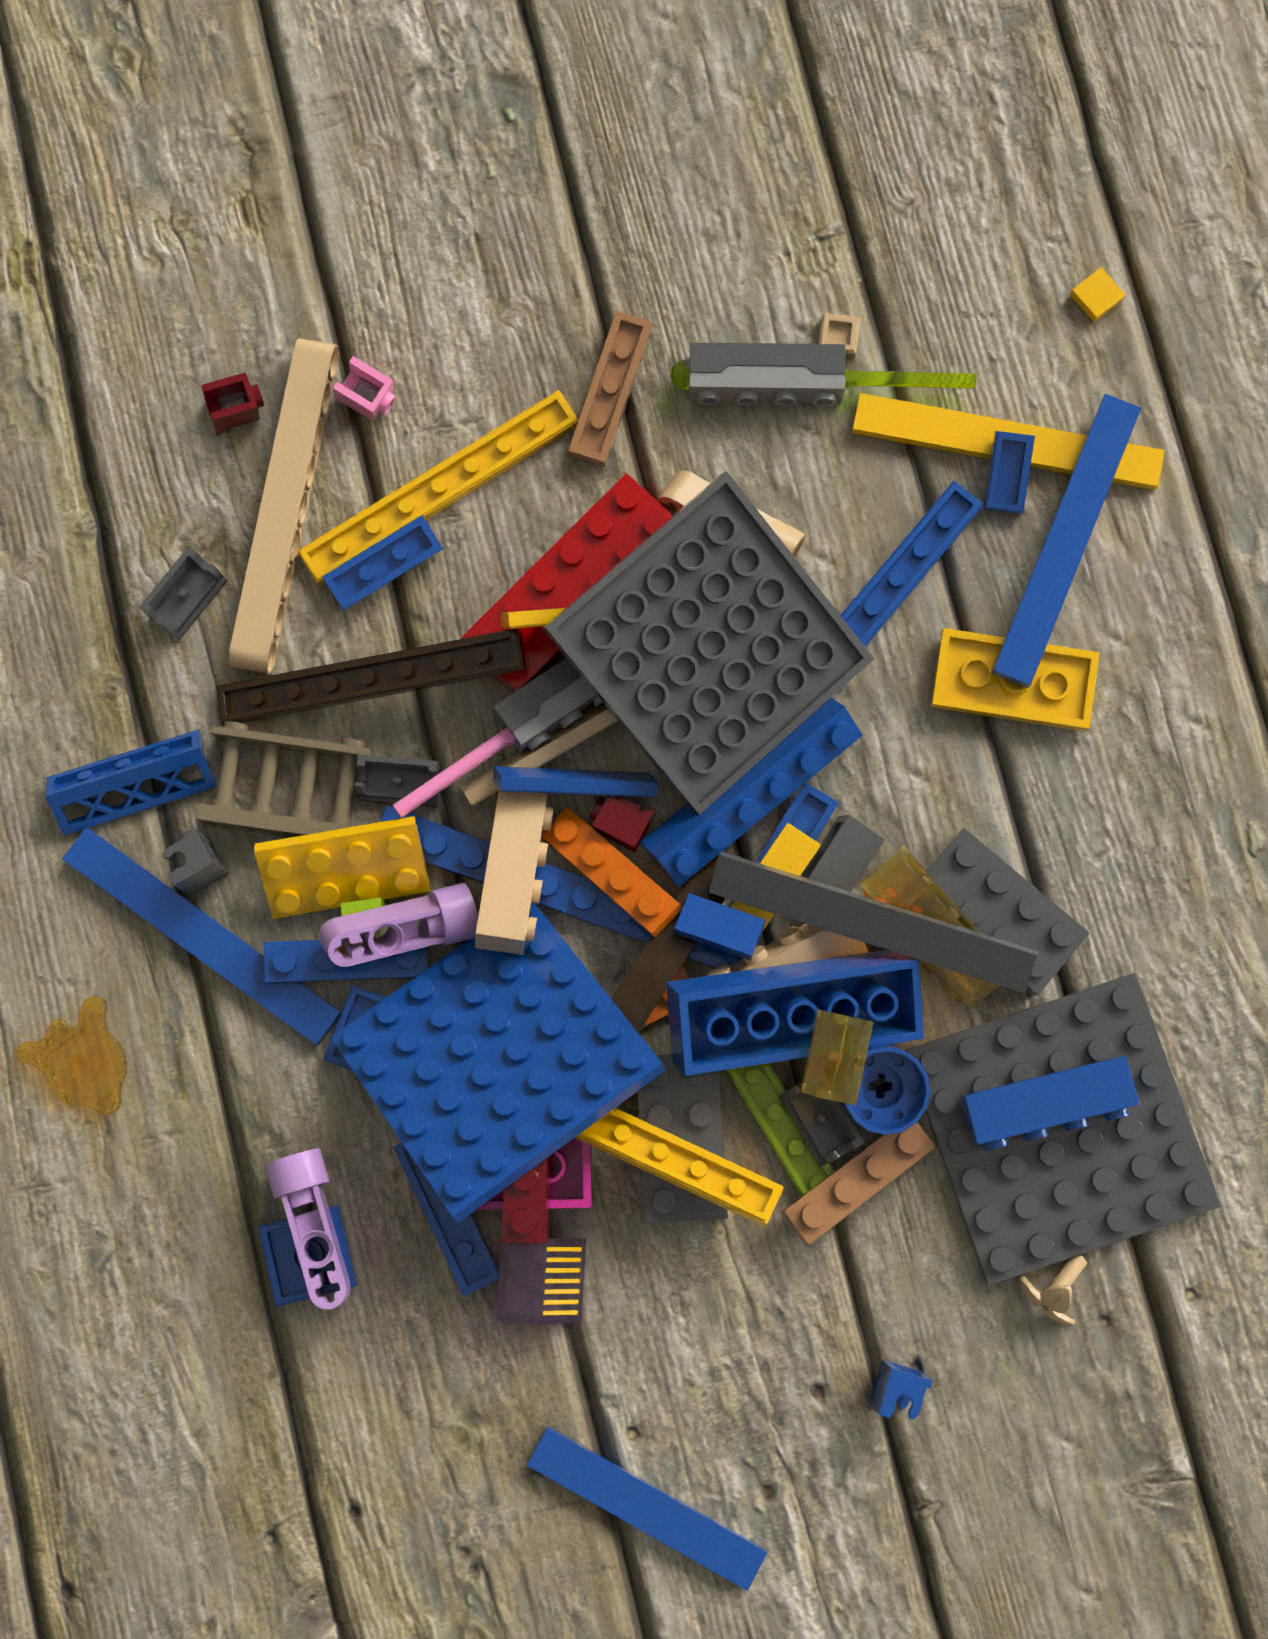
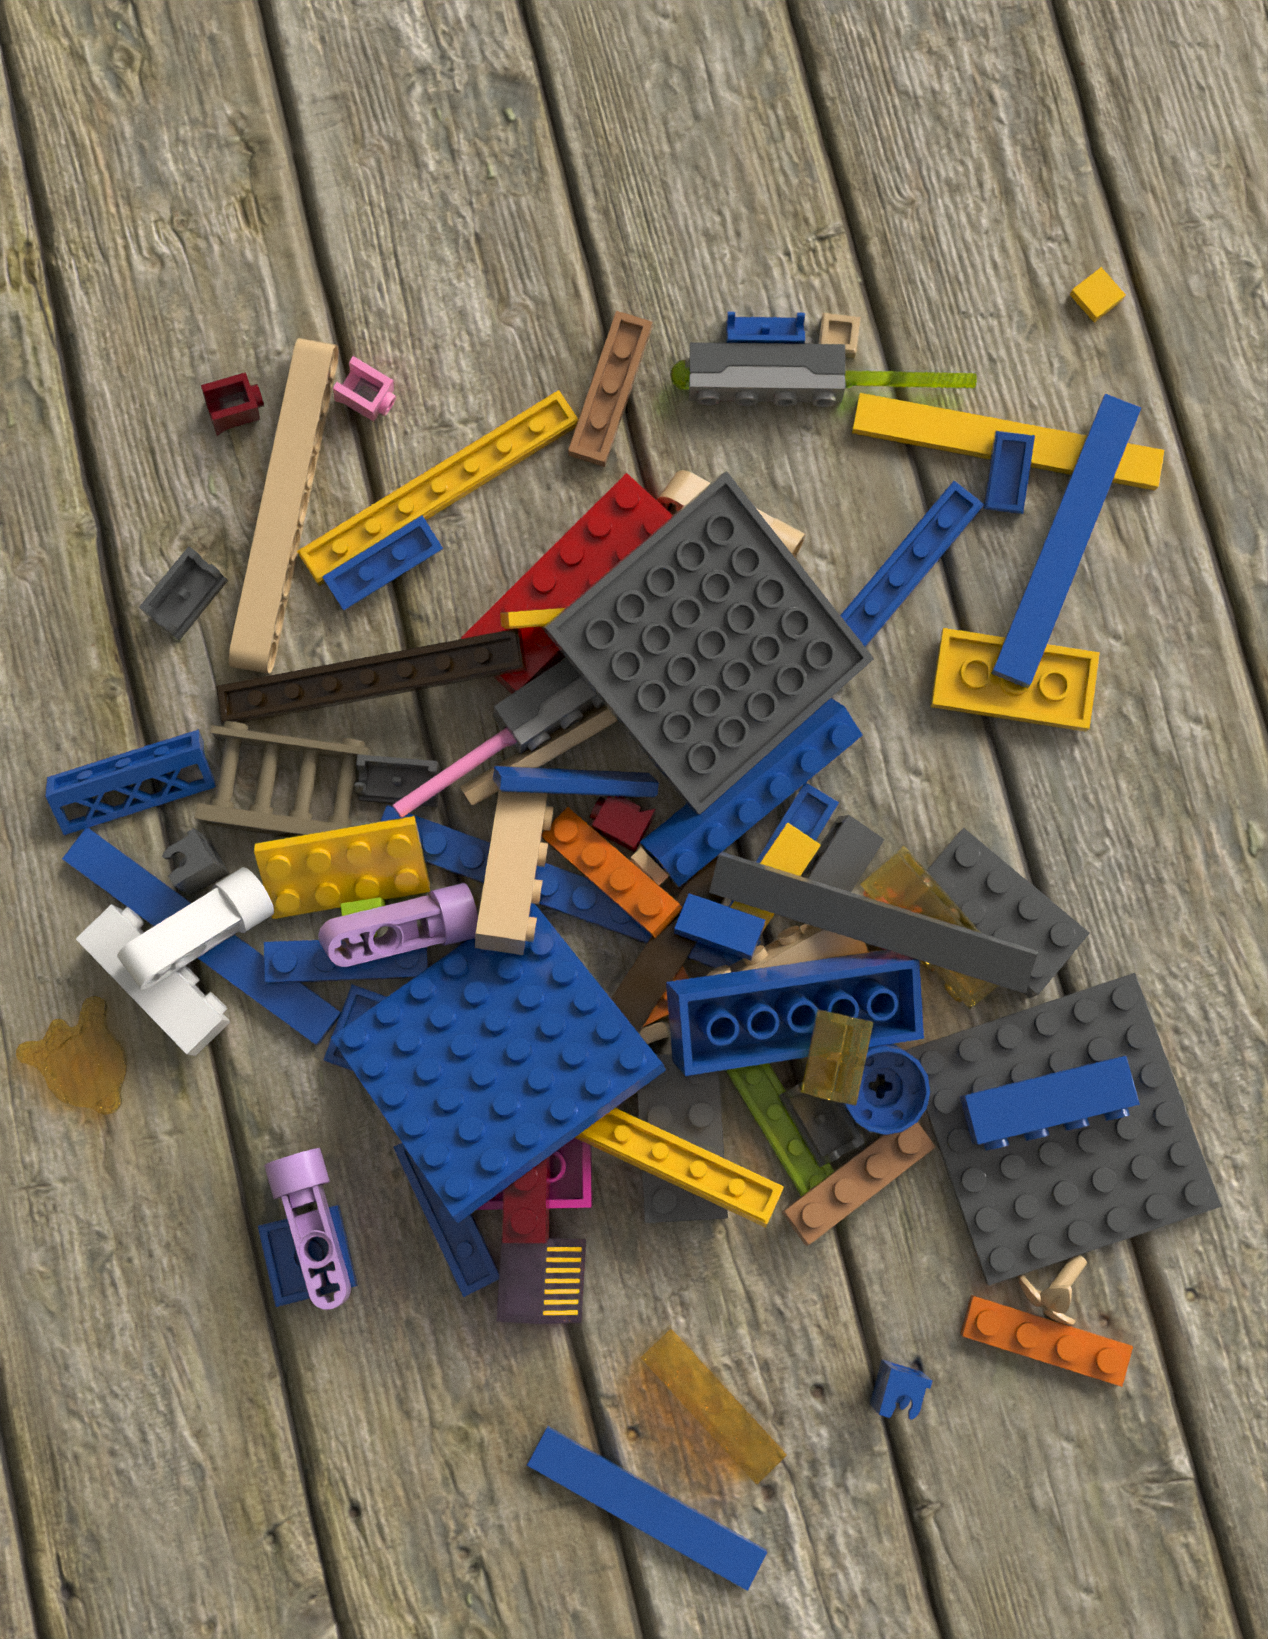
(173, 1002): none -> white brick
(230, 908): none -> white beam
(650, 867): none -> tan tile
(654, 1033): none -> tan tile
(713, 1404): none -> clear yellow brick
(765, 329): none -> blue hinge
(1046, 1340): none -> orange plate

